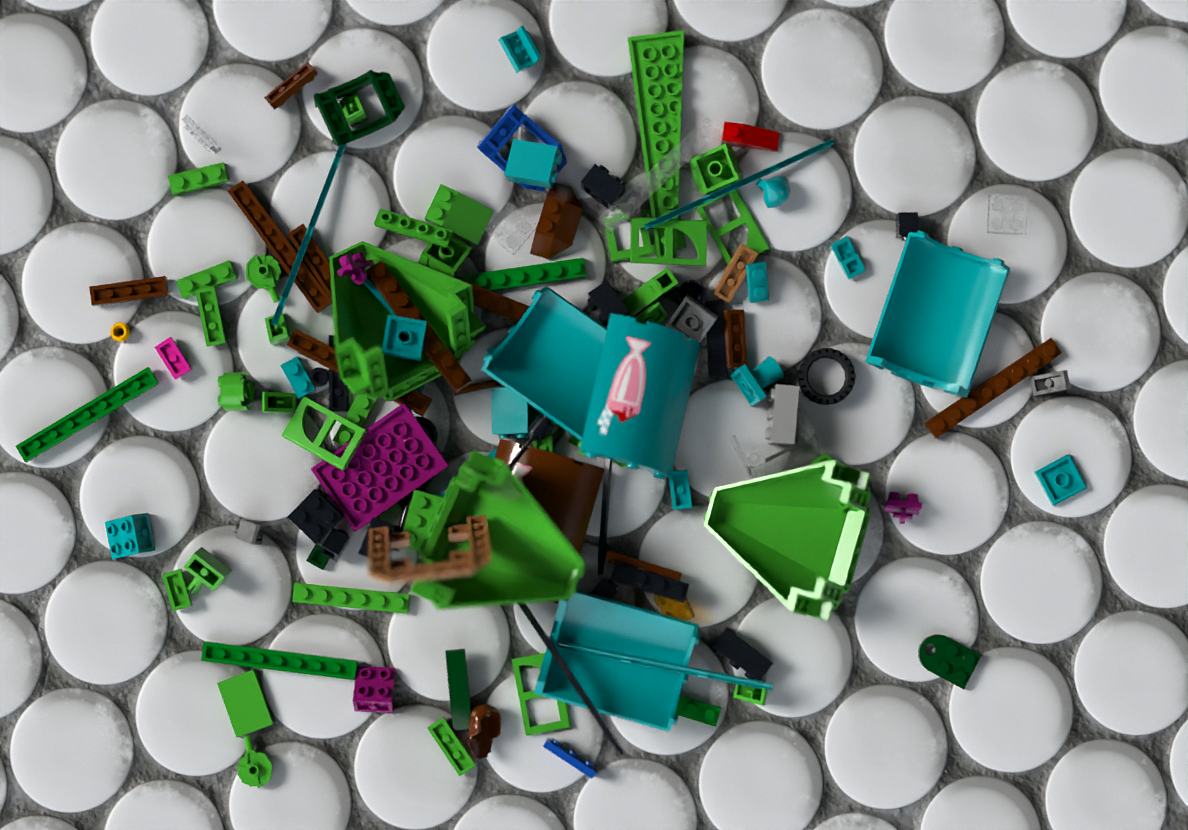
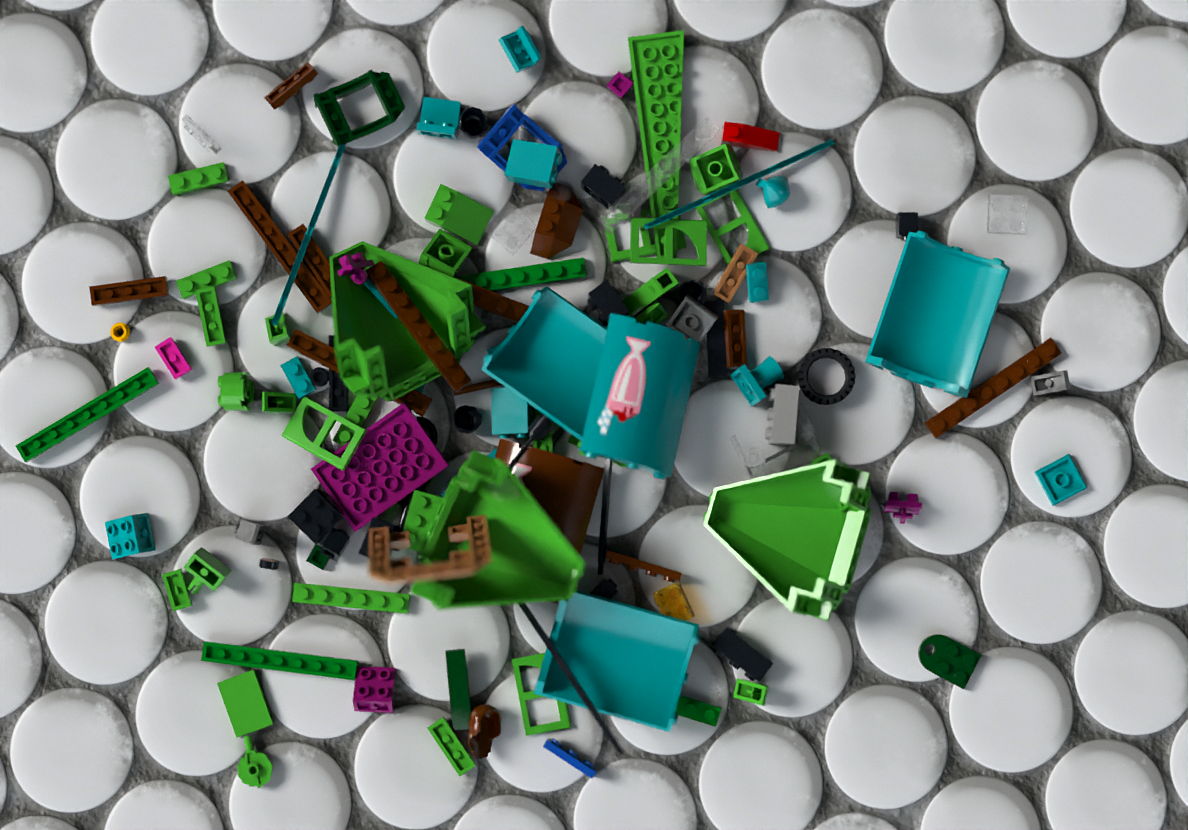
(263, 273): bright green piece -> none
(269, 563): none -> black tile
(353, 110): bright green slope -> none
(403, 329): teal plant -> none
(413, 228): bright green bracket -> none
(439, 118): none -> teal bracket
(466, 419): none -> black hair
(473, 123): none -> black hair
(620, 85): none -> magenta plate
(649, 582): black plate -> none
(665, 666): teal piece -> none
(680, 490): teal plate -> none
(847, 257): teal slope -> none

